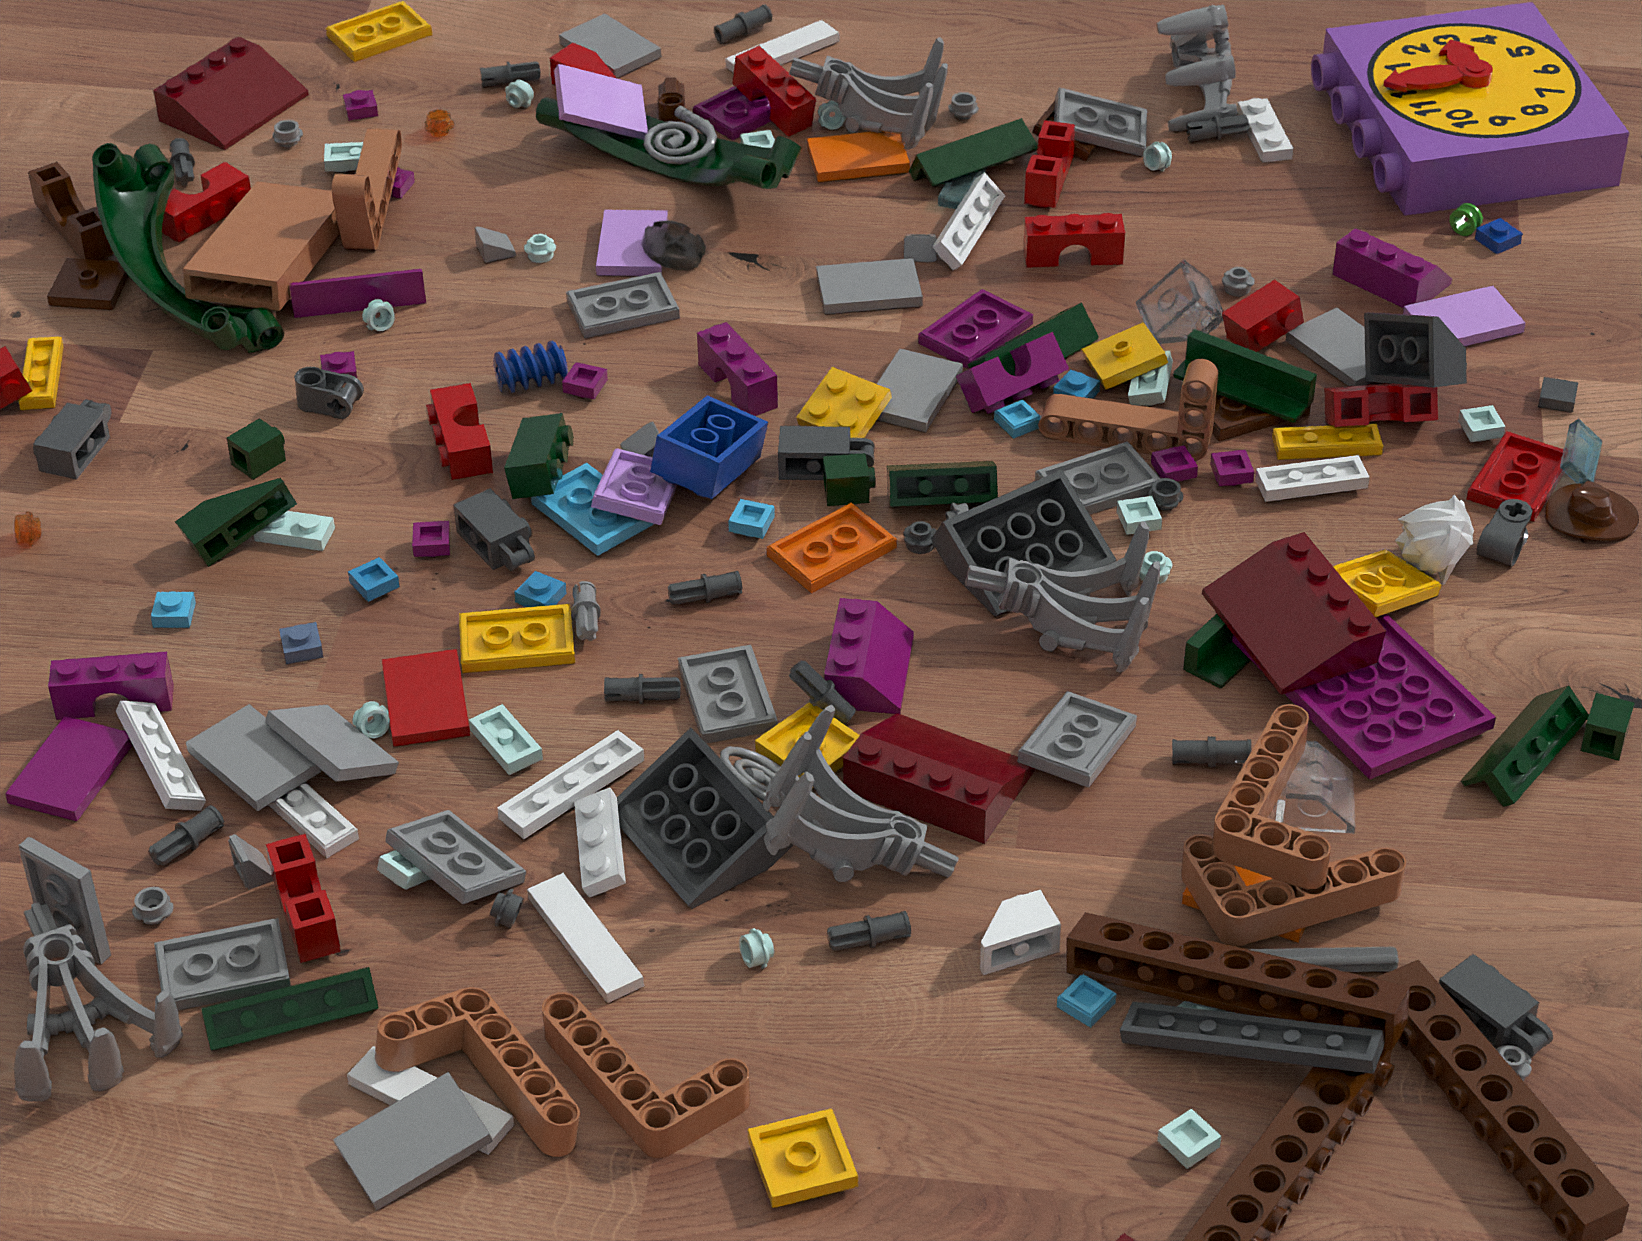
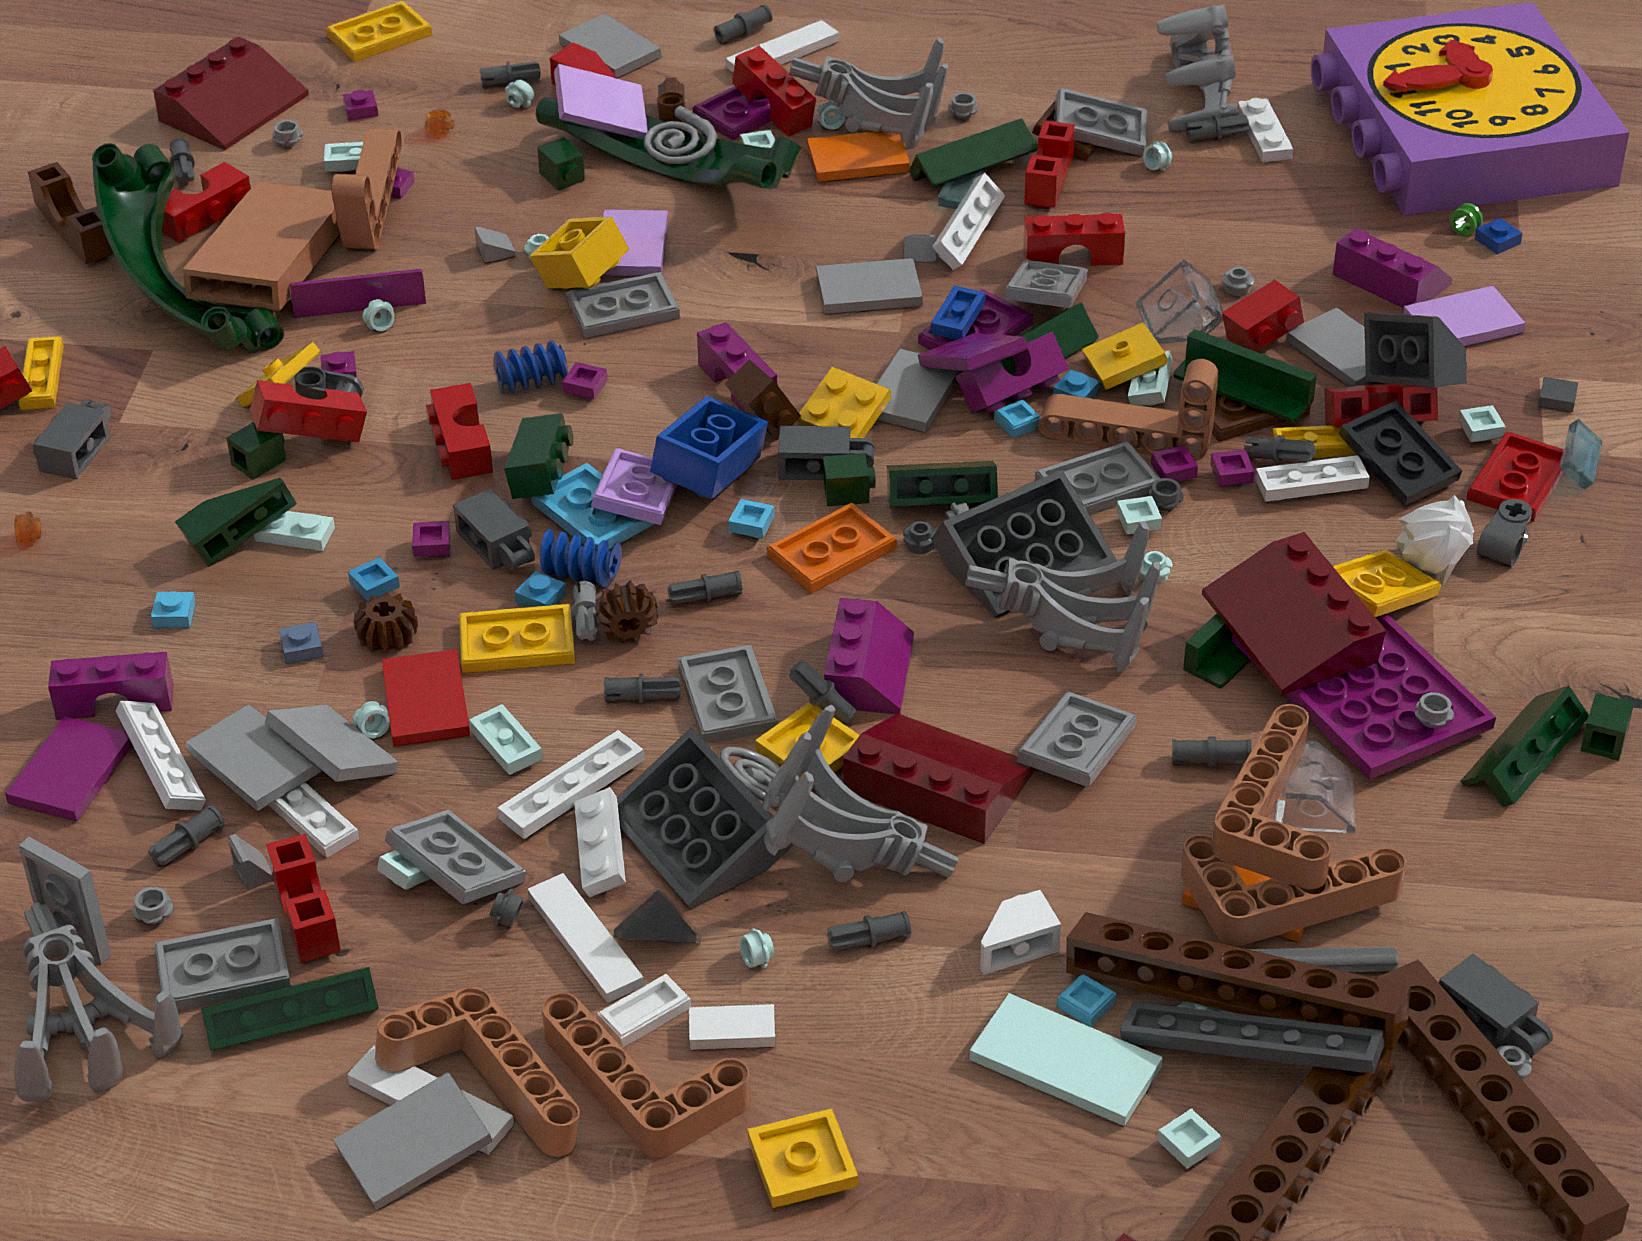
(88, 284): reddish brown plate -> none
(281, 370): none -> yellow plate
(284, 411): none -> red arch
(385, 622): none -> reddish brown gear
(561, 163): none -> dark green brick
(578, 560): none -> blue piece
(579, 253): none -> yellow brick
(626, 611): none -> reddish brown gear
(642, 441): light grey slope -> none
(644, 1010): none -> white tile
(657, 921): none -> clear smoke slope
(673, 245): clear smoke tile -> none
(731, 1027): none -> white tile
(762, 398): none -> reddish brown brick
(958, 313): none -> blue plate
(972, 352): none -> magenta tile
(1046, 283): none -> light grey tile
(1066, 1059): none -> light aqua tile
(1280, 449): none -> dark grey axle
(1400, 453): none -> black plate
(1434, 710): none -> light grey plate
(1591, 512): reddish brown hat -> none

